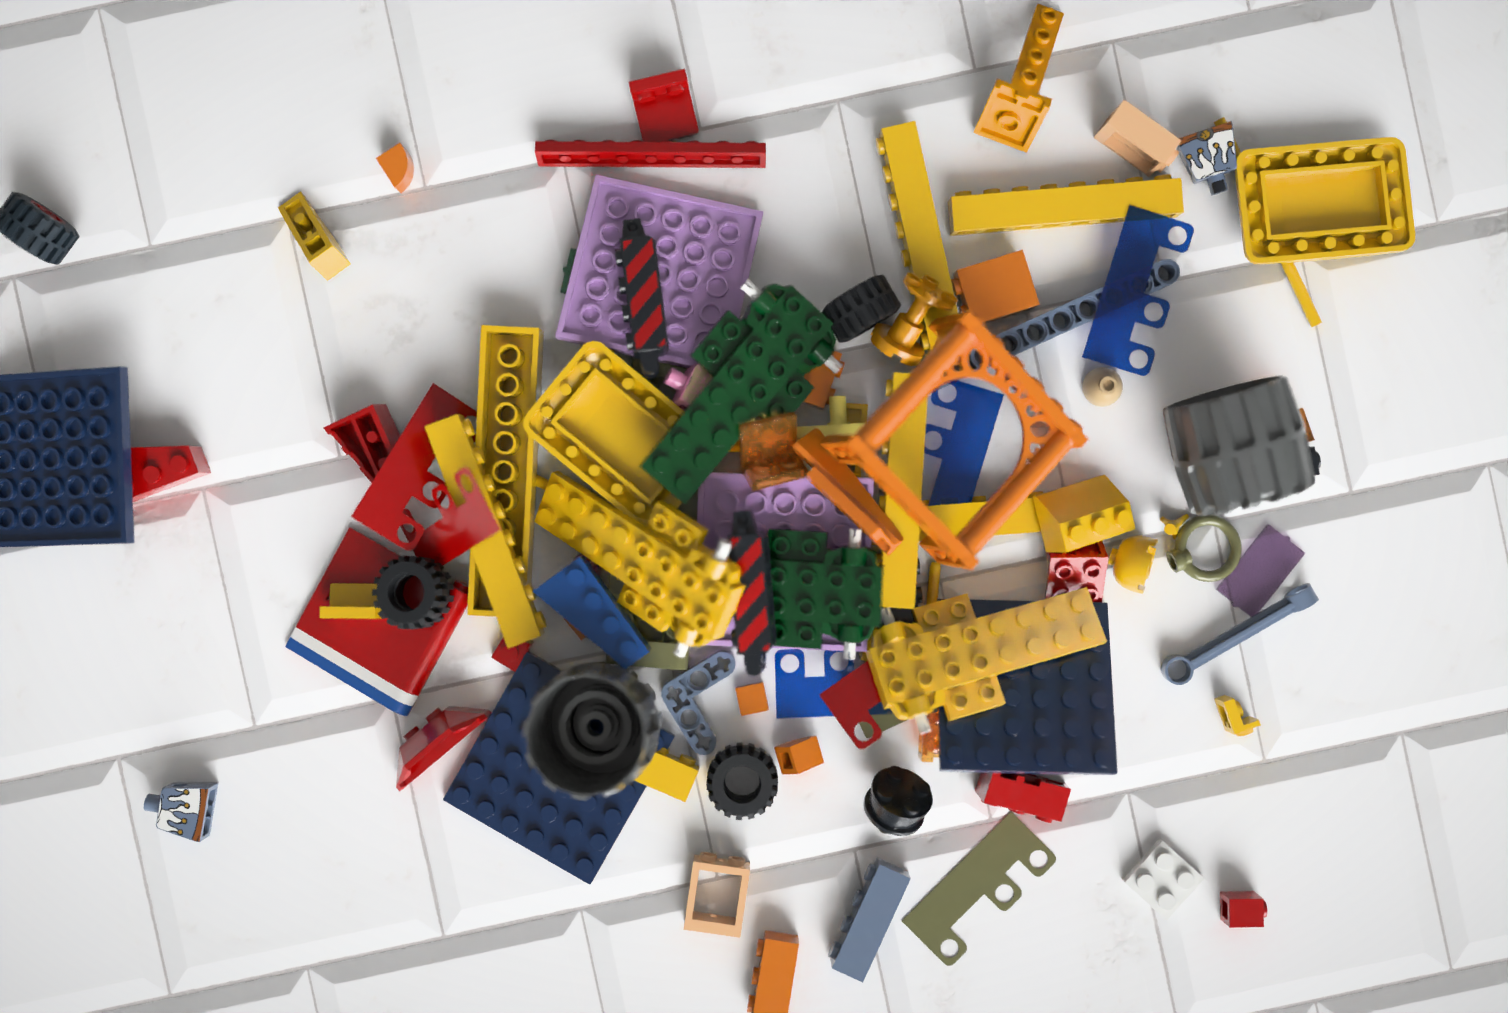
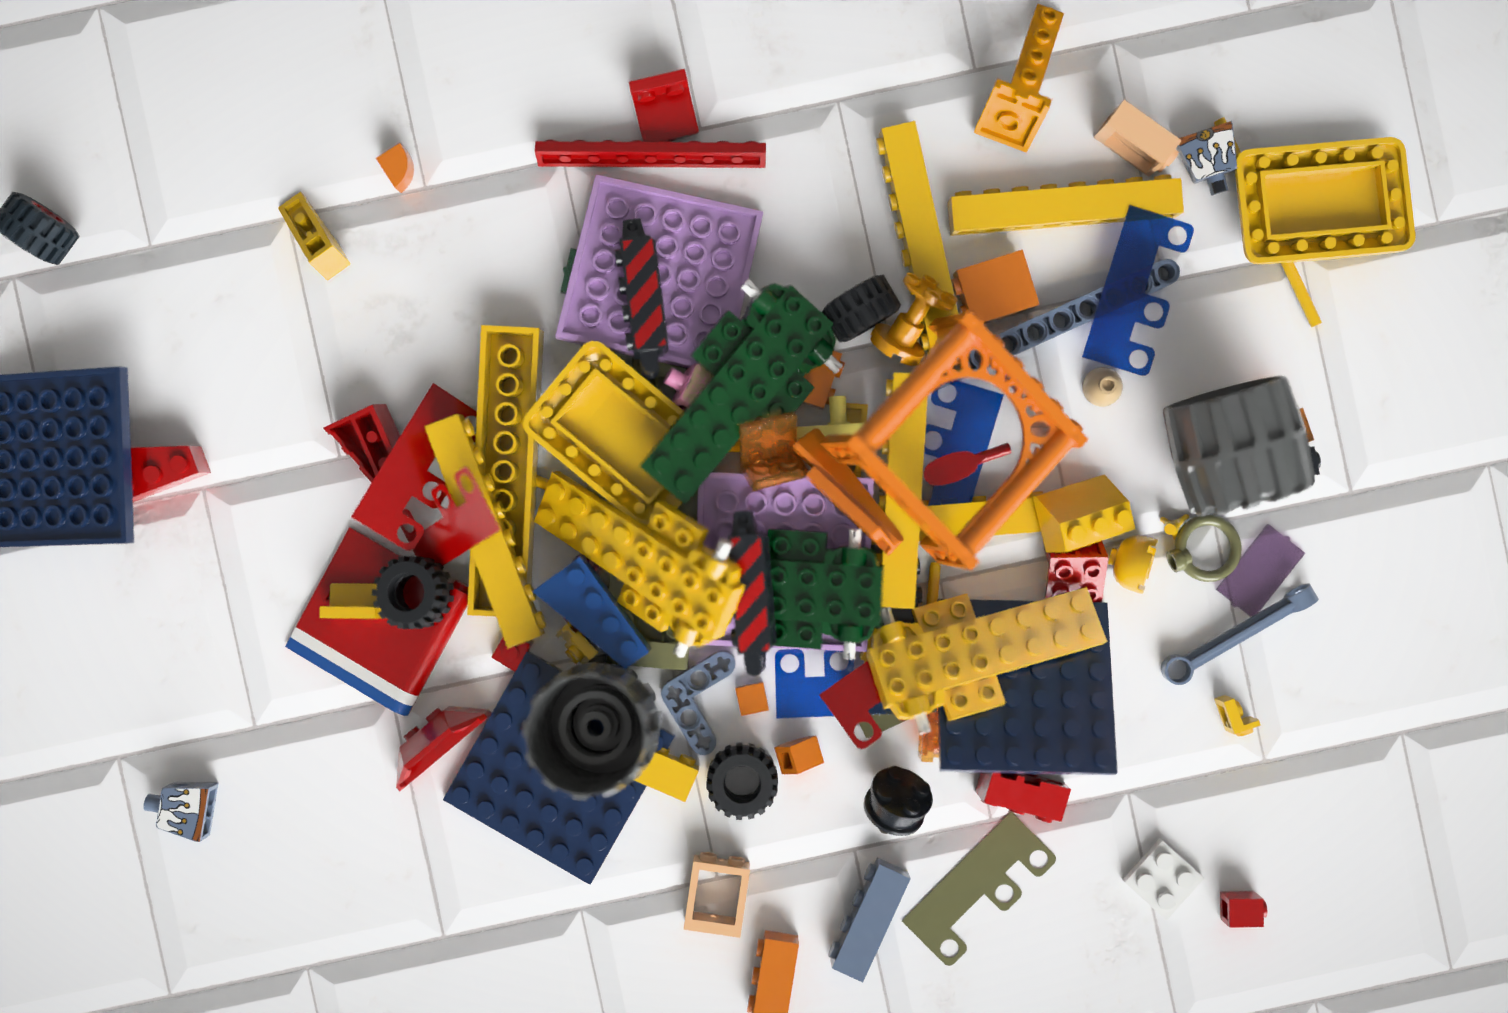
(577, 646): none -> yellow plate
(960, 465): none -> red piece

